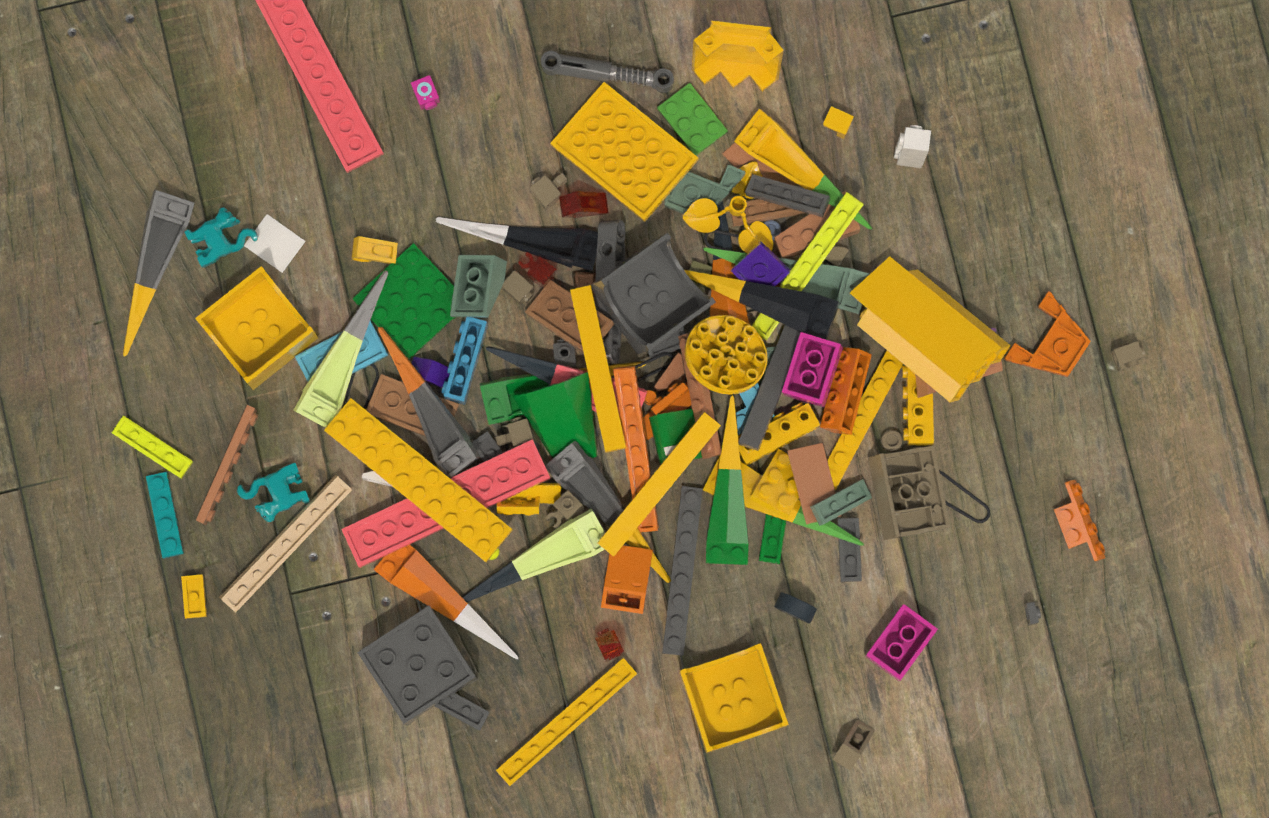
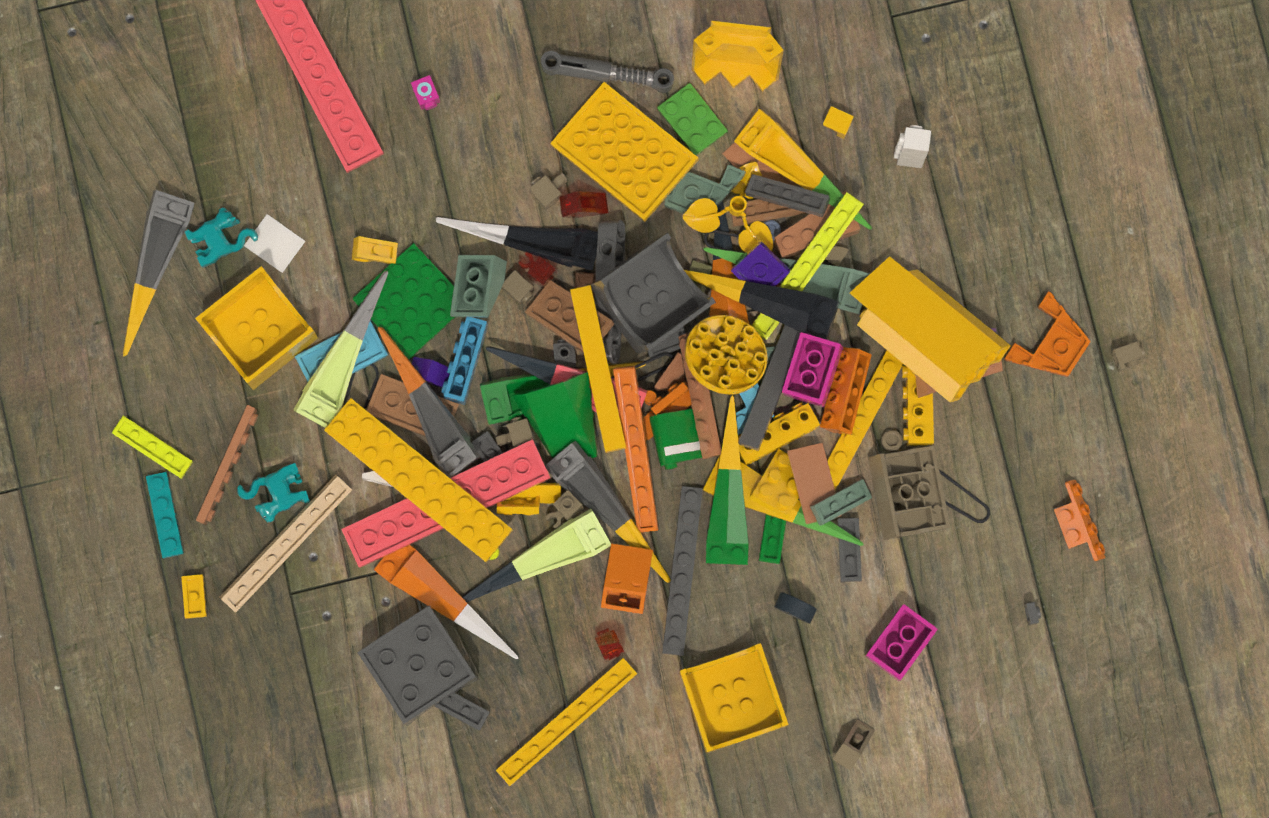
(658, 484): yellow tile -> none

